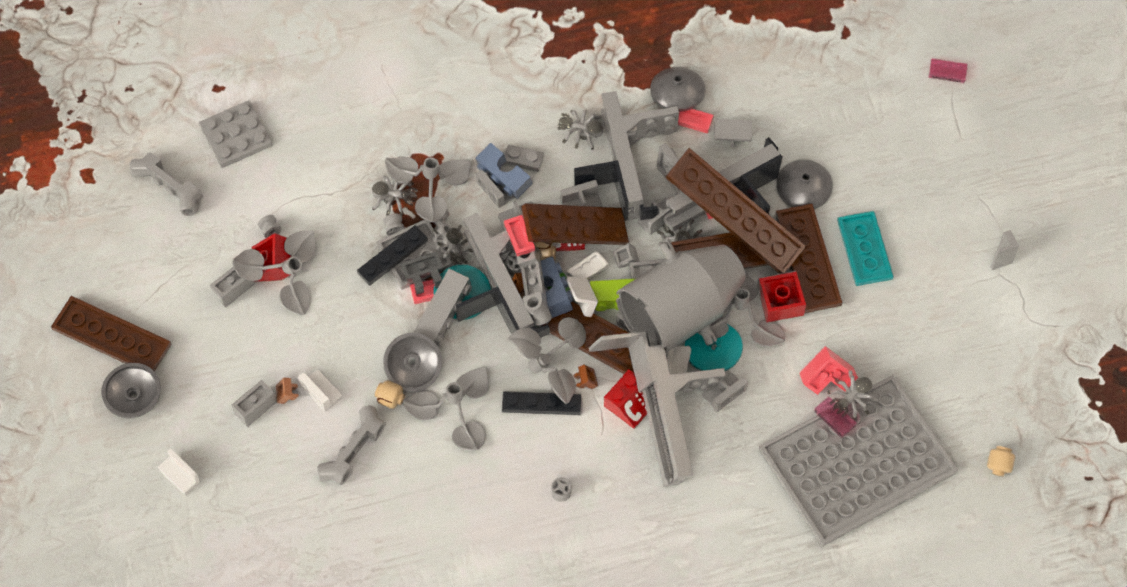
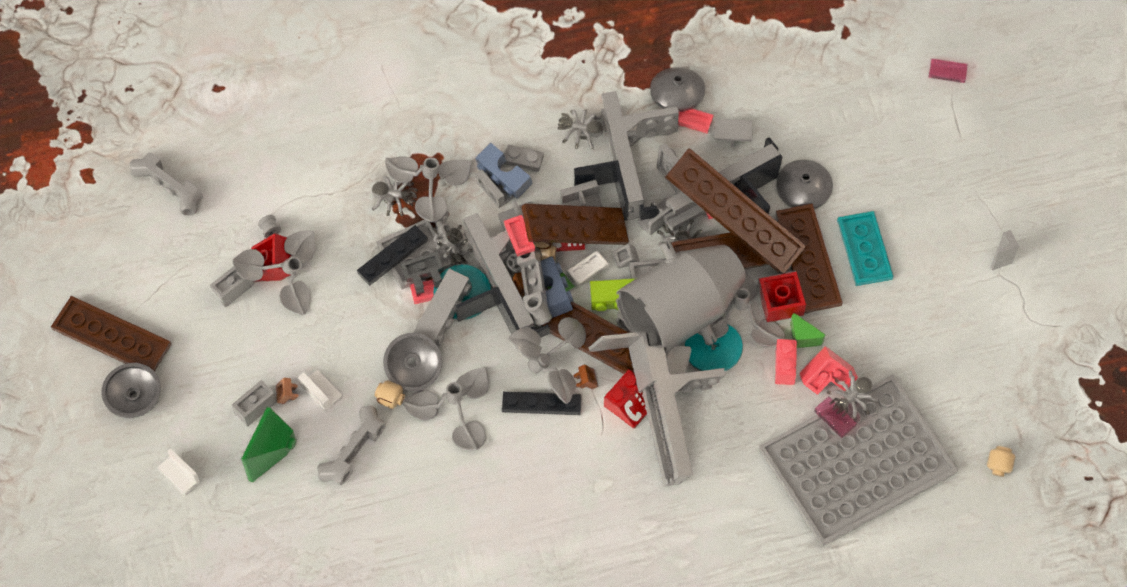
(235, 134): light grey plate -> none
(268, 445): none -> green slope
(393, 223): light grey wheel -> none
(563, 485): light grey wheel -> none
(583, 294): white panel -> none
(725, 391): light grey panel -> none
(785, 361): none -> coral brick
(805, 333): none -> bright green slope

